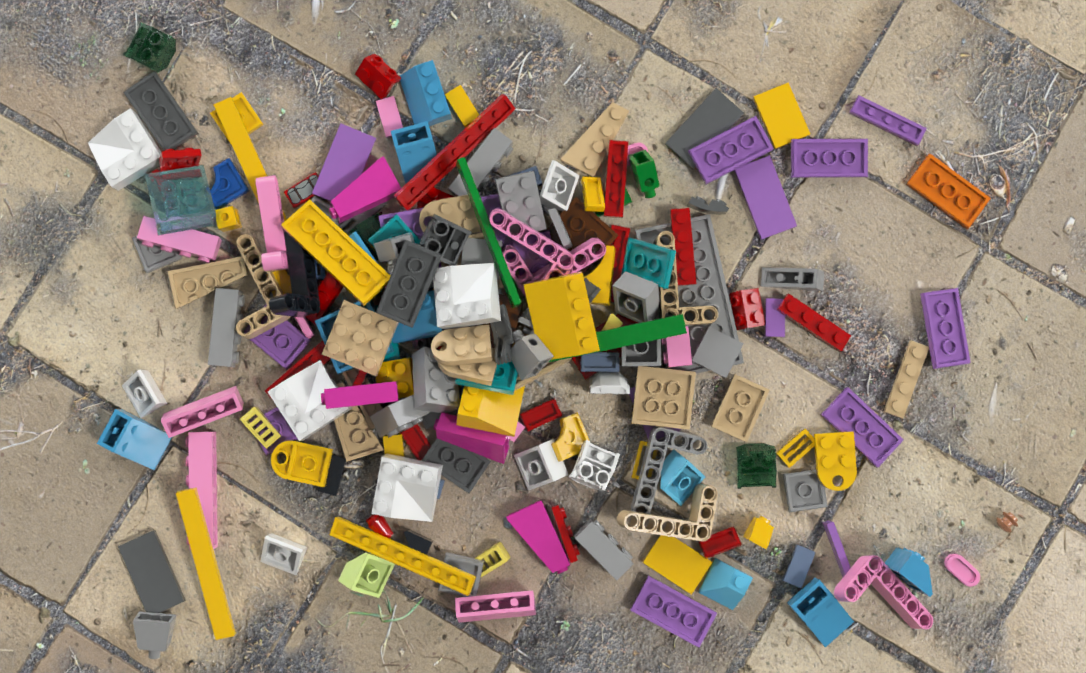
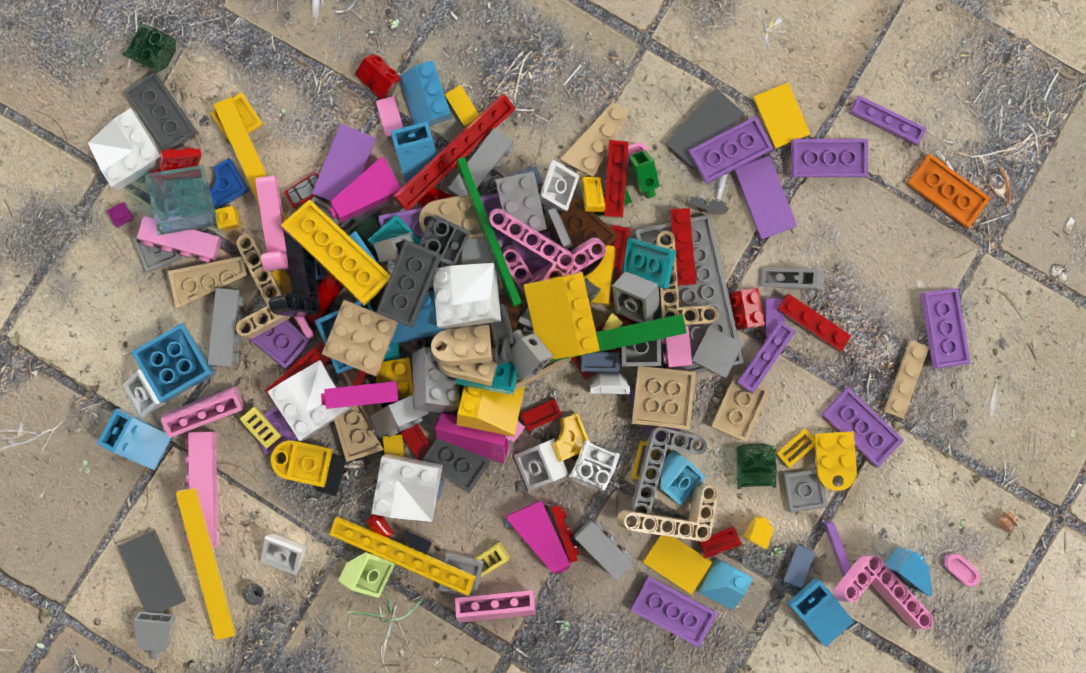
(120, 214): none -> magenta plate
(173, 363): none -> dark azure slope
(253, 594): none -> dark grey piece
(766, 357): none -> medium lavender tile

